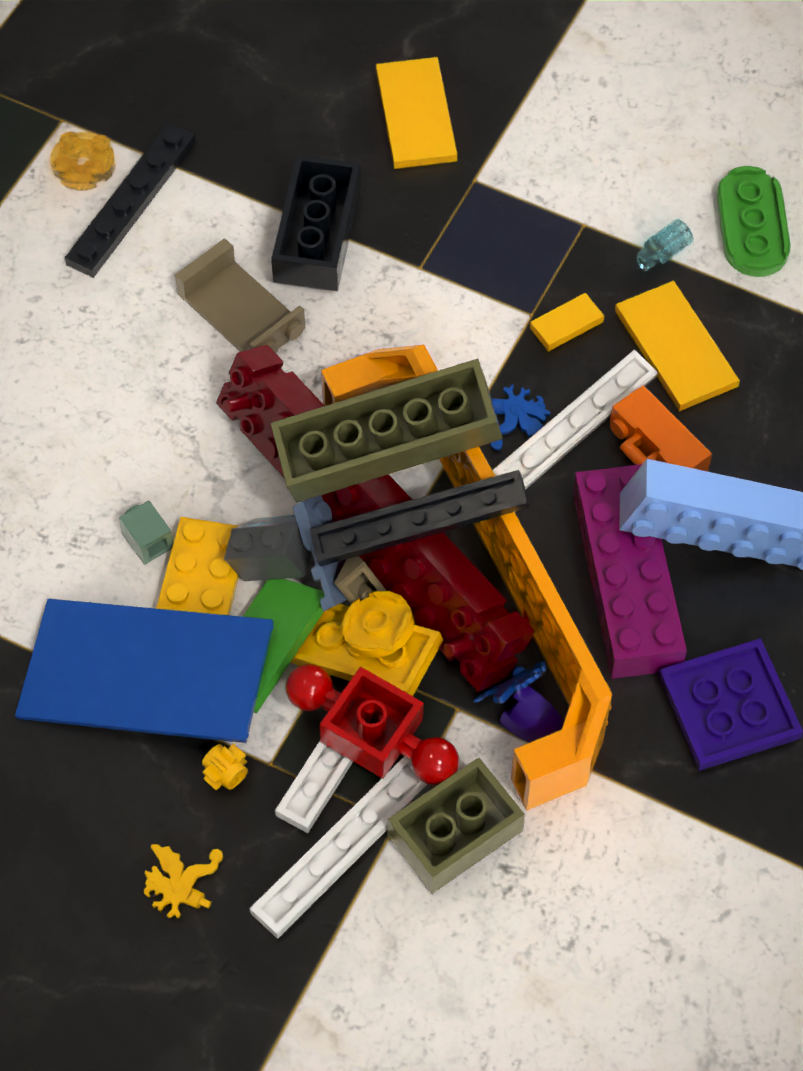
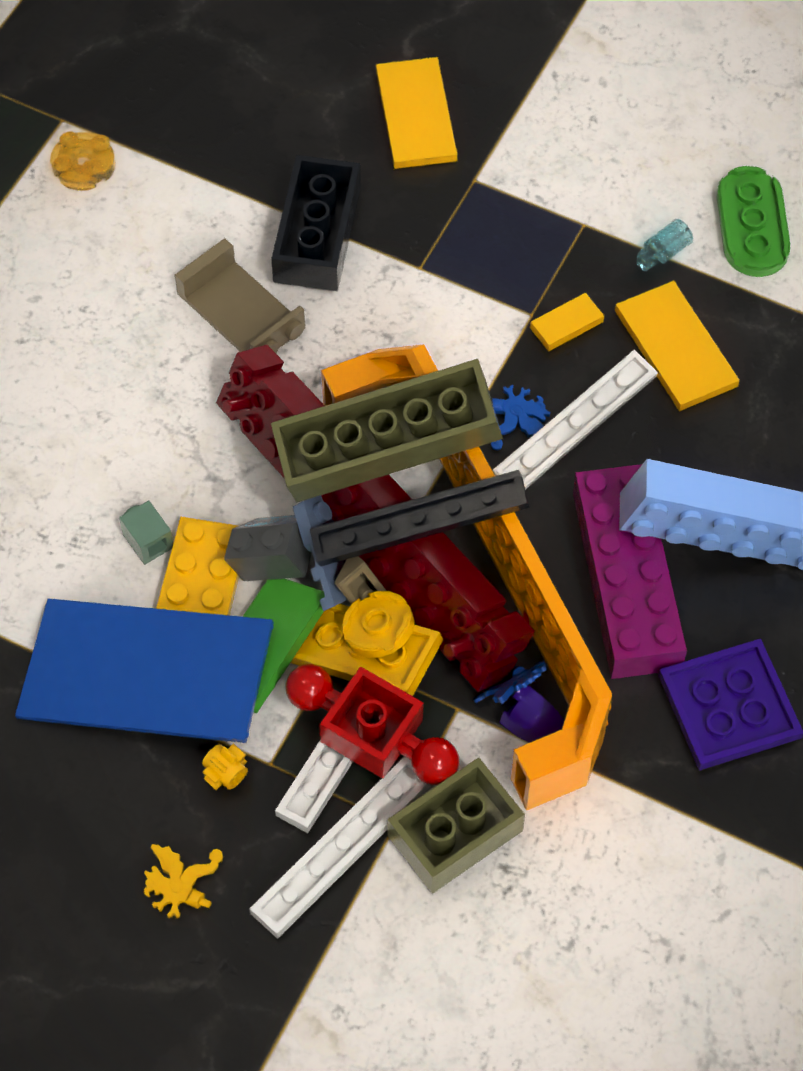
(130, 200): black plate -> none
(655, 433): orange piece -> none

